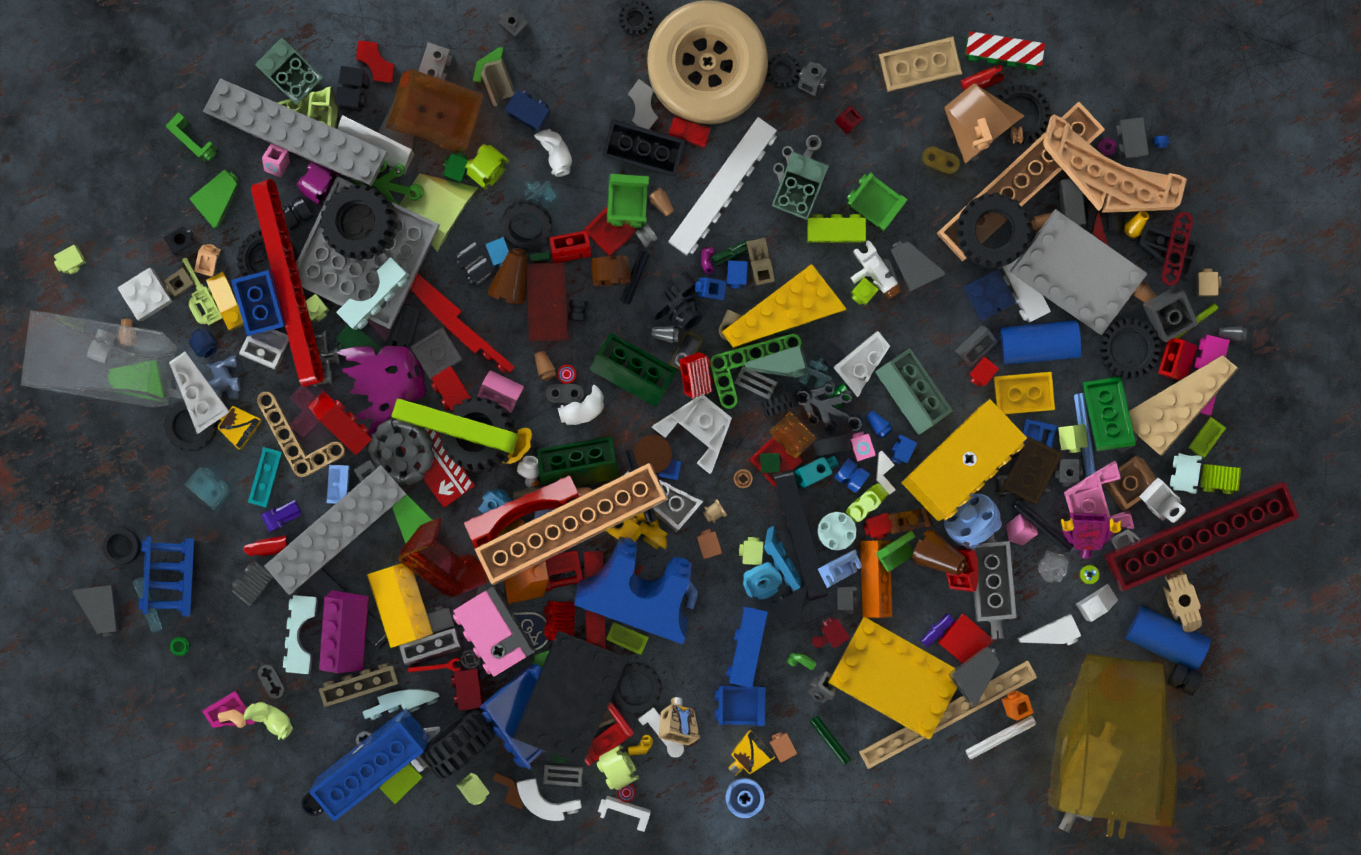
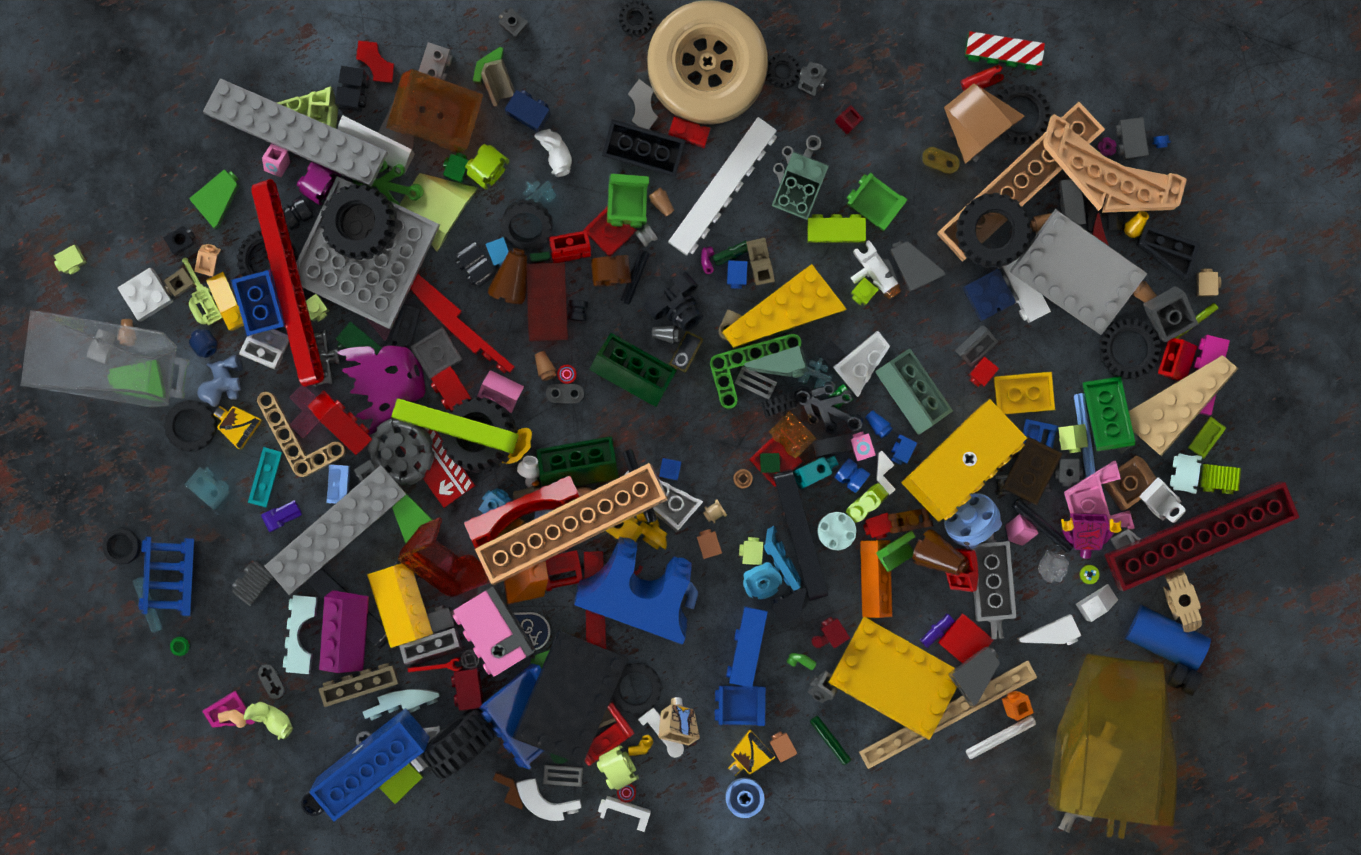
(100, 608): dark grey slope -> none
(176, 126): bright green panel -> none
(200, 398): white wing -> none
(267, 546): red piece -> none
(289, 71): sand green slope -> none
(391, 277): light aqua arch -> none
(473, 789): yellowish green brick -> none
(559, 617): red brick -> none
(578, 413): white animal -> none
(627, 638): lime plate -> none
(653, 450): reddish brown piece -> none
(696, 375): red brick -> none
(702, 420): white wing -> none
(711, 288): blue brick -> none
(840, 568): light blue hinge -> none
(846, 599): dark grey brick -> none
(920, 64): tan tile -> none
(982, 131): light nougat bracket -> none
(1017, 134): medium nougat bush -> none
(1040, 342): blue brick -> none
(1179, 249): dark red beam -> none
(1234, 334): dark grey cone -> none

